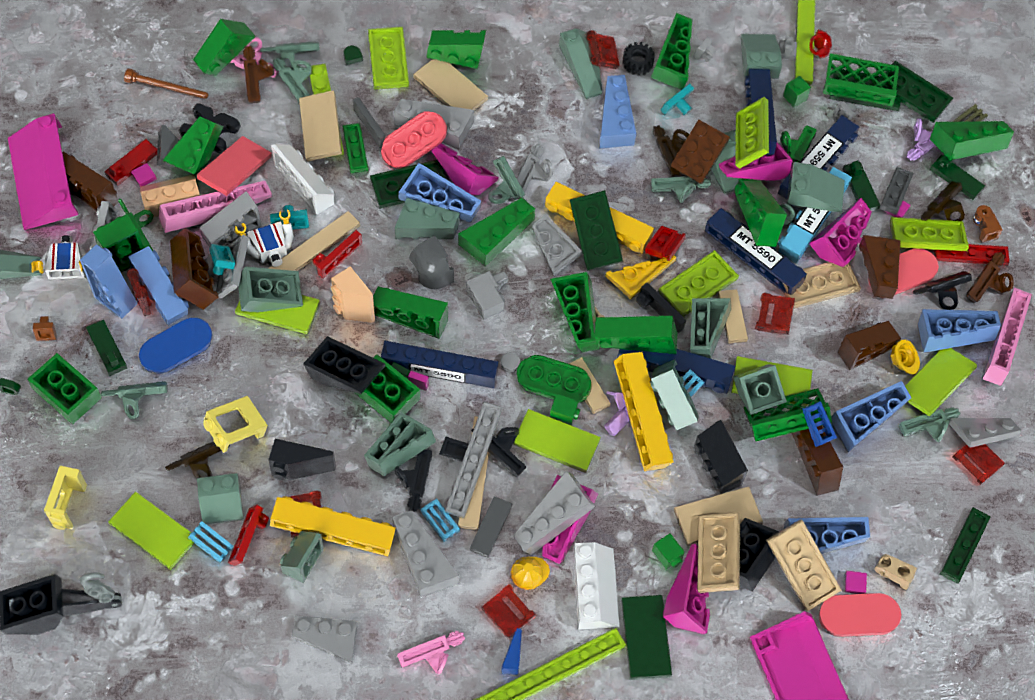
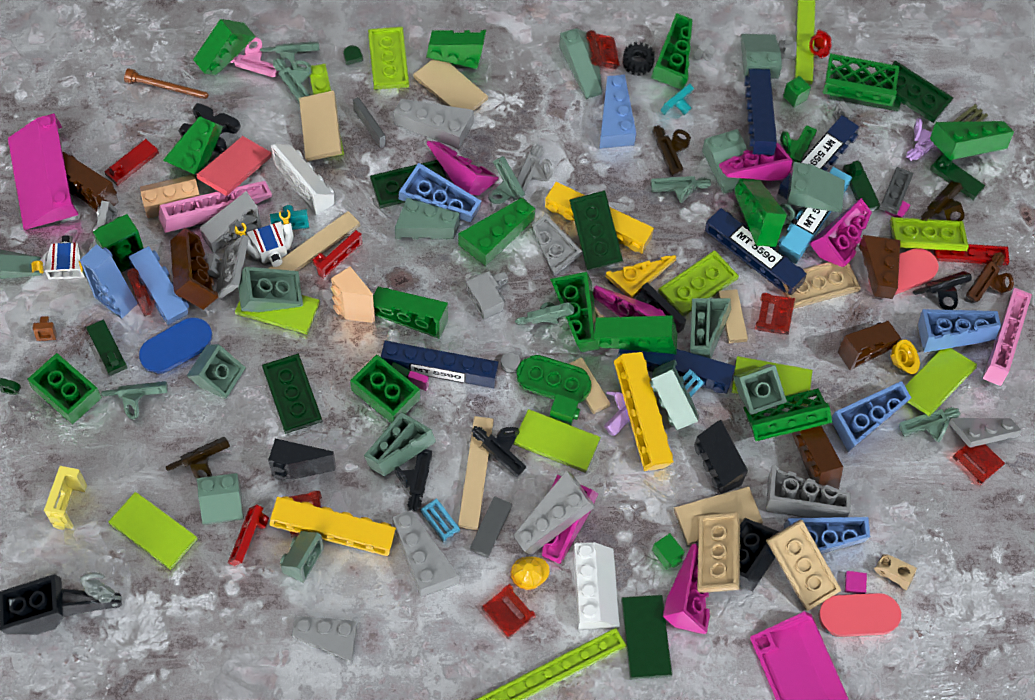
(139, 224): green piece -> none
(143, 175): dark pink tile -> none
(166, 142): dark grey slope -> none
(197, 530): medium azure tile -> none
(216, 371): none -> sand green slope
(221, 258): teal tile -> none
(249, 413): light yellow window -> none
(254, 74): reddish brown piece -> none
(292, 393): none -> dark green tile
(342, 366): black slope -> none
(355, 148): green tile -> none
(414, 139): coral tile -> none
(431, 651): bright pink piece -> none
(432, 264): dark grey brick -> none
(453, 449): black tile -> none
(473, 460): light grey tile -> none
(511, 661): blue slope -> none
(550, 314): none -> sand green piece
(624, 305): none -> dark pink wedge
(665, 243): red plate -> none
(700, 151): reddish brown plate -> none
(752, 133): lime tile -> none
(804, 497): none -> light grey wedge
(815, 434): blue slope -> none
(965, 545): dark green tile -> none
(987, 223): dark orange leg -> none

